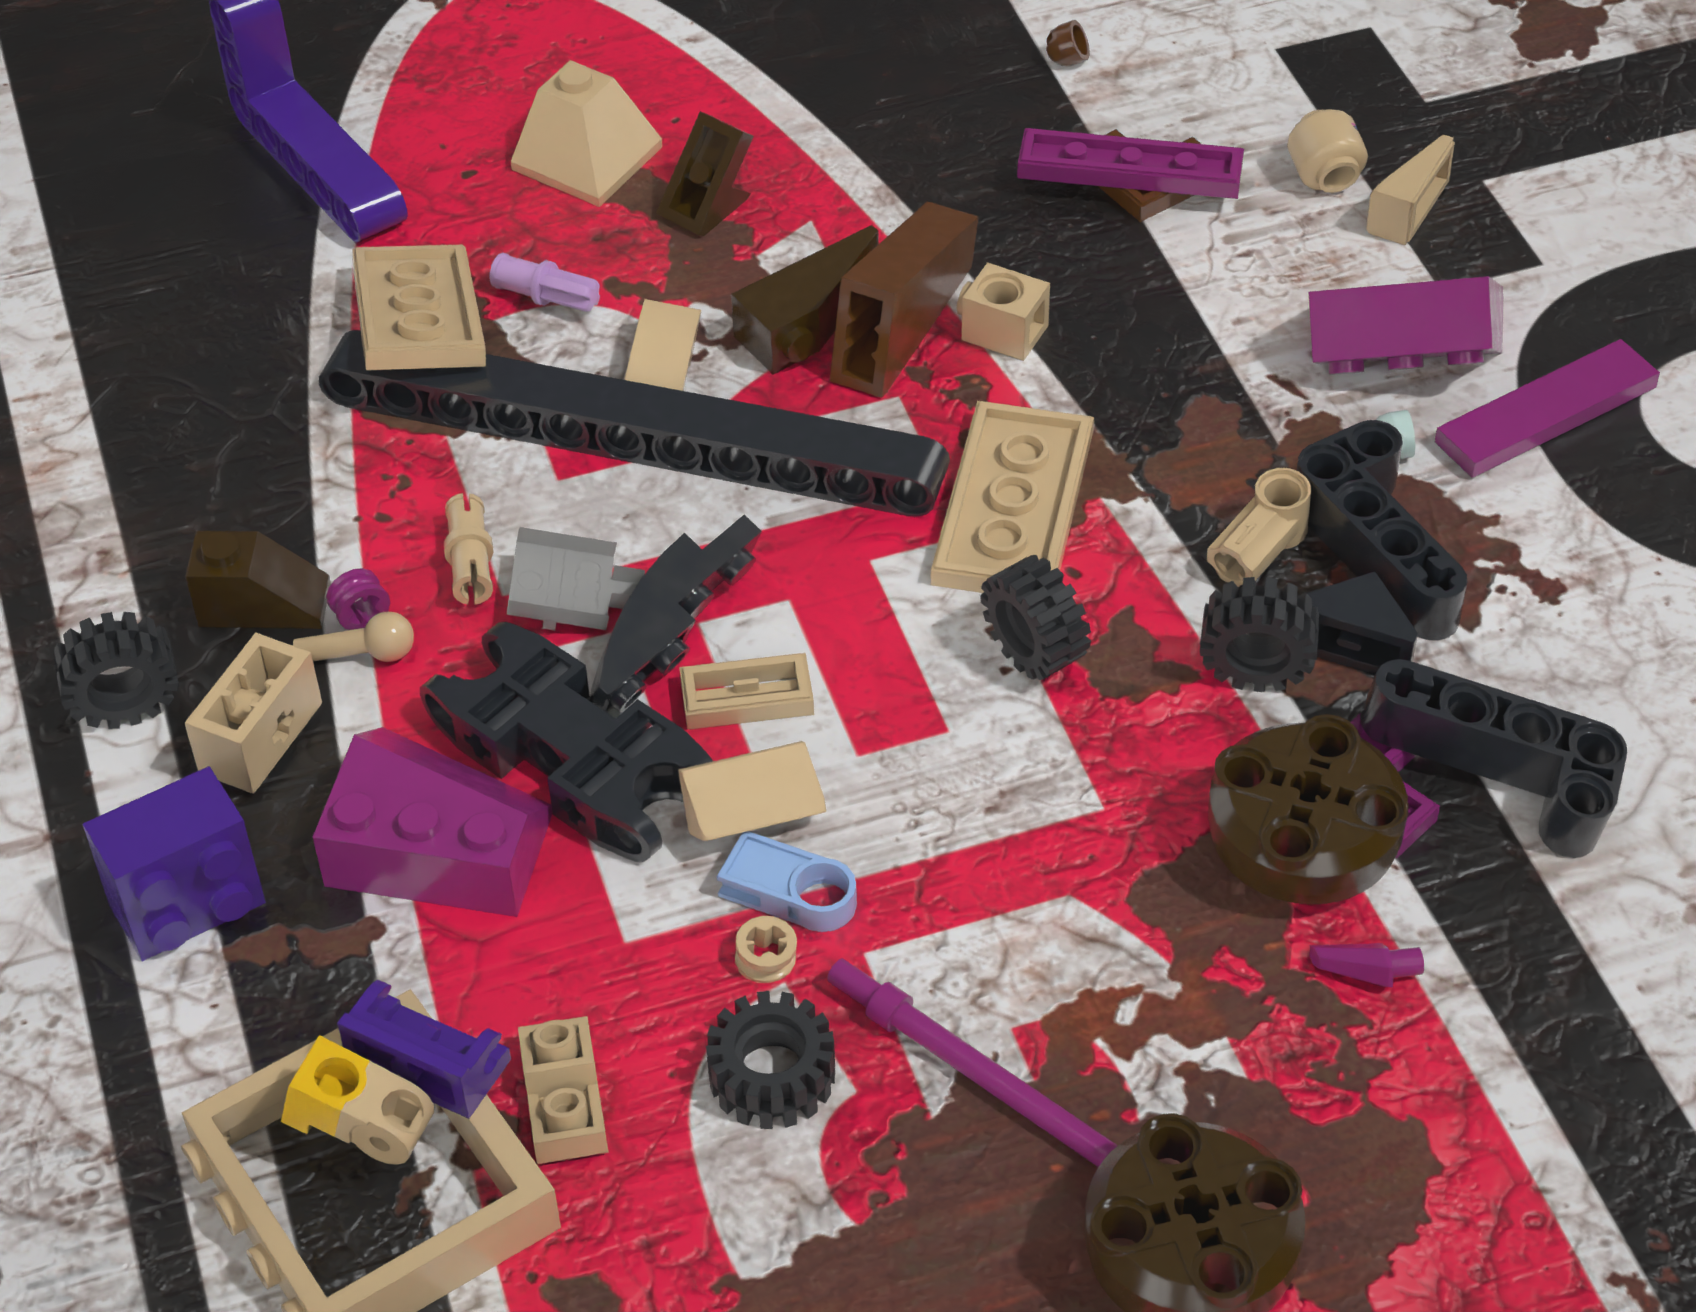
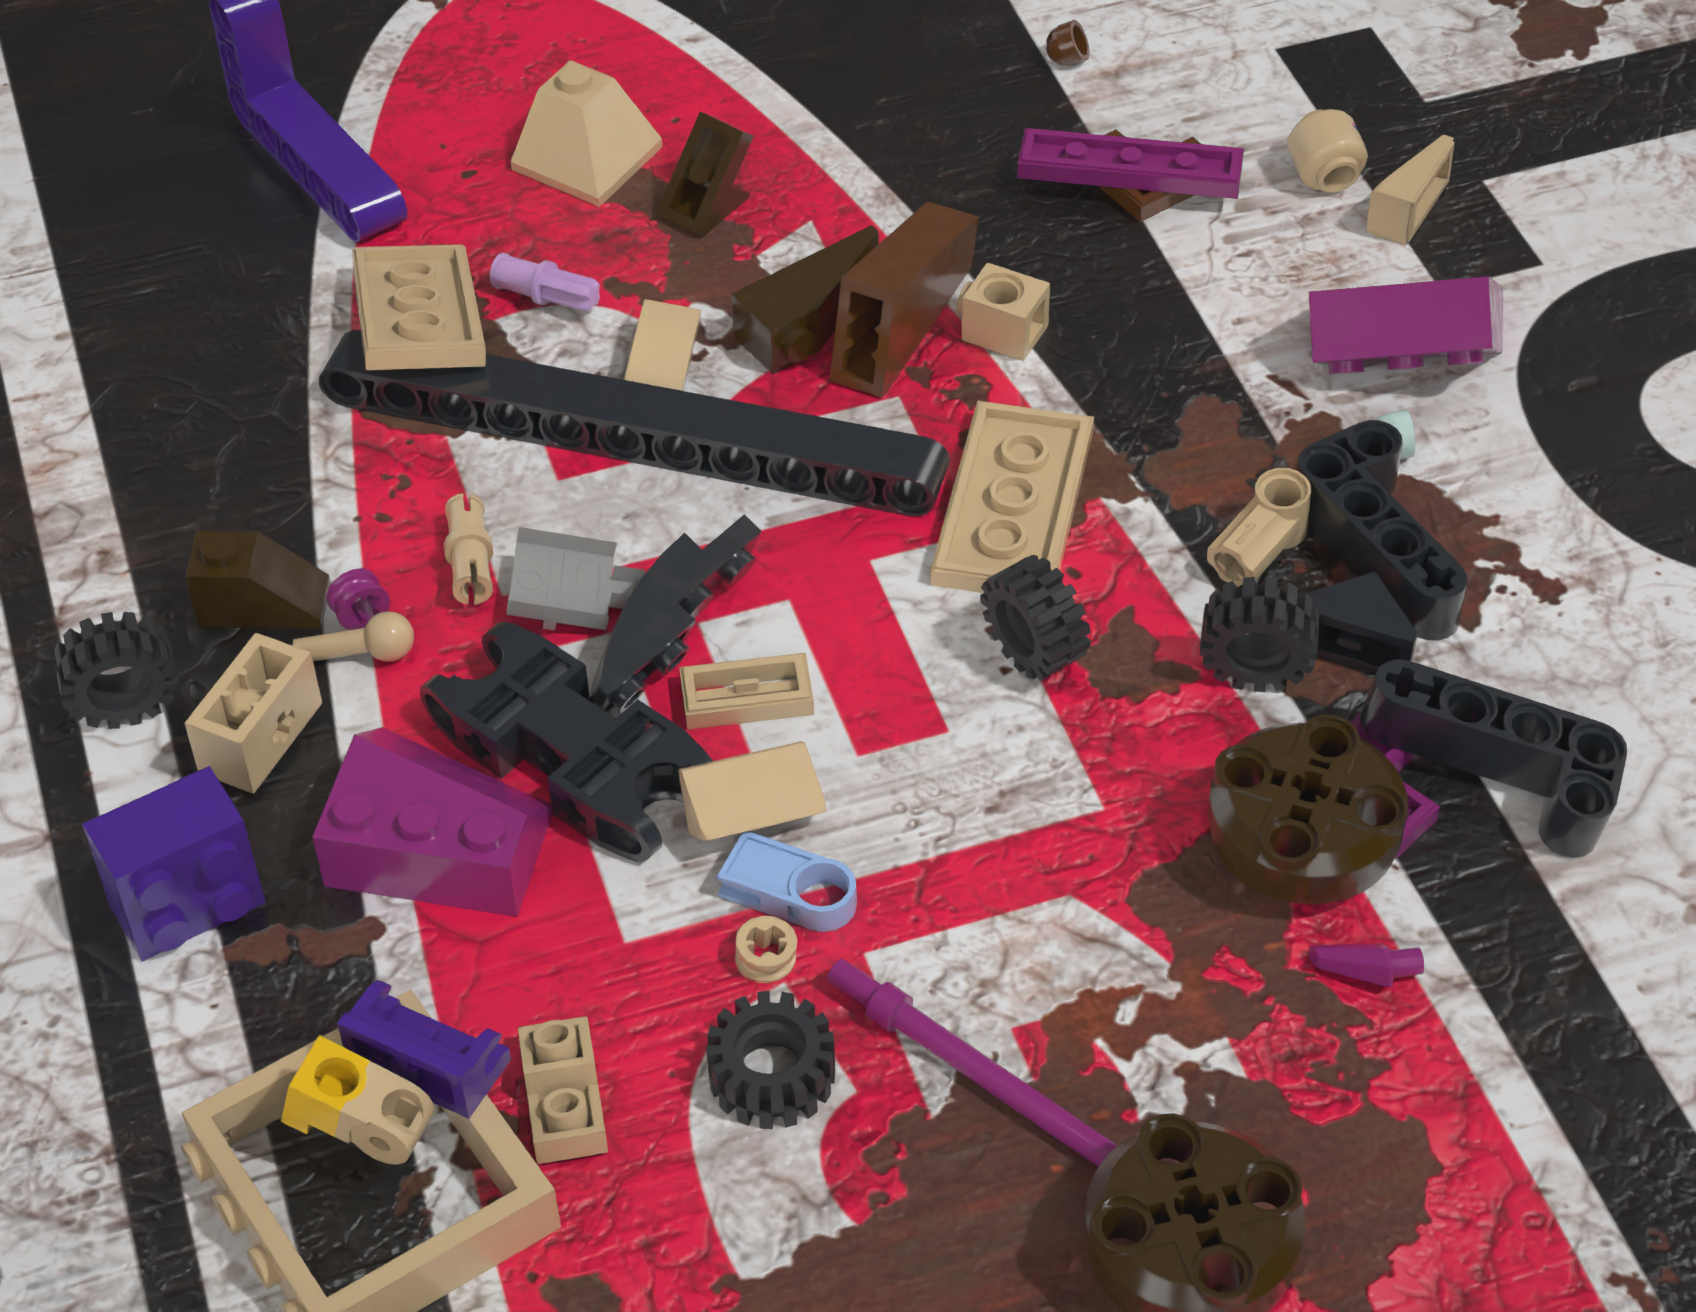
(1546, 408): magenta tile -> none

